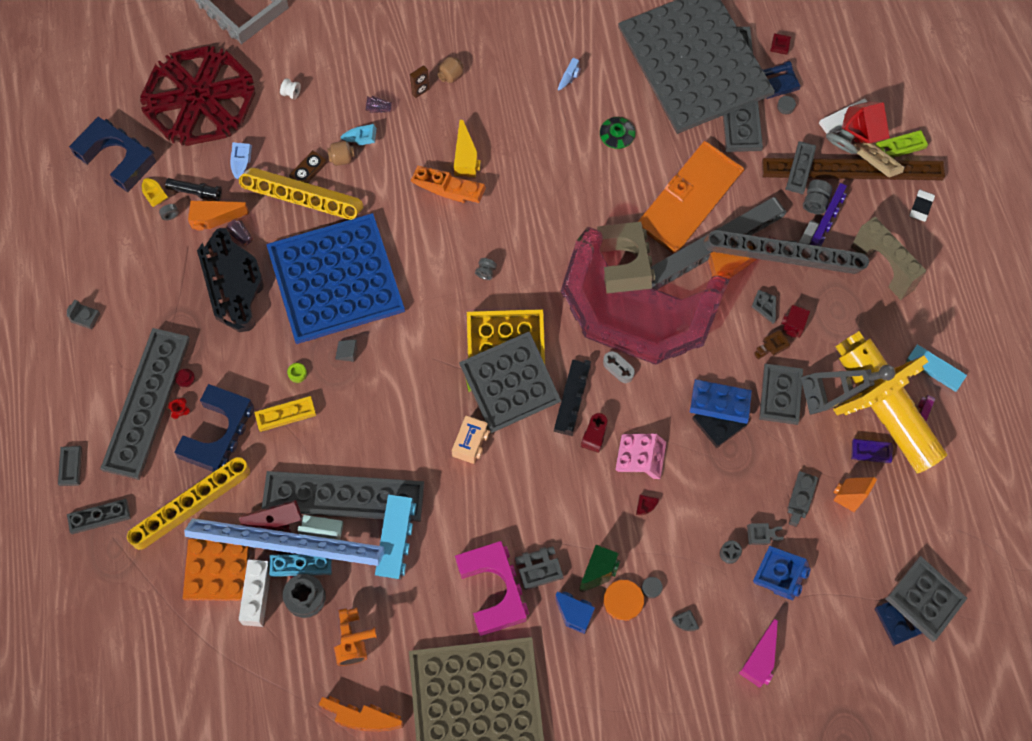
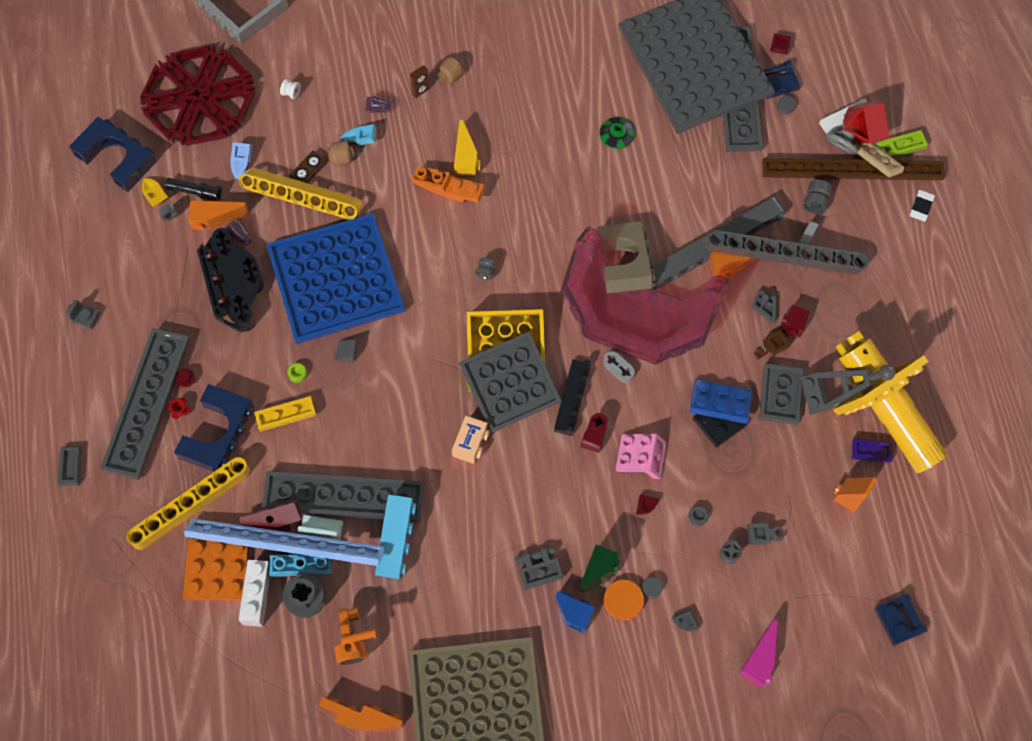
(110, 514): dark grey tile -> none
(494, 560): dark pink arch -> none
(571, 72): light blue plate -> none
(690, 197): orange door -> none
(698, 515): none -> dark grey tile
(782, 573): blue plate -> none
(800, 167): dark grey tile -> none
(801, 497): dark grey hinge -> none
(831, 211): dark purple plate -> none
(907, 270): dark tan arch -> none
(925, 405): magenta plate -> none
(926, 598): dark grey plate -> none
(939, 368): medium azure tile -> none

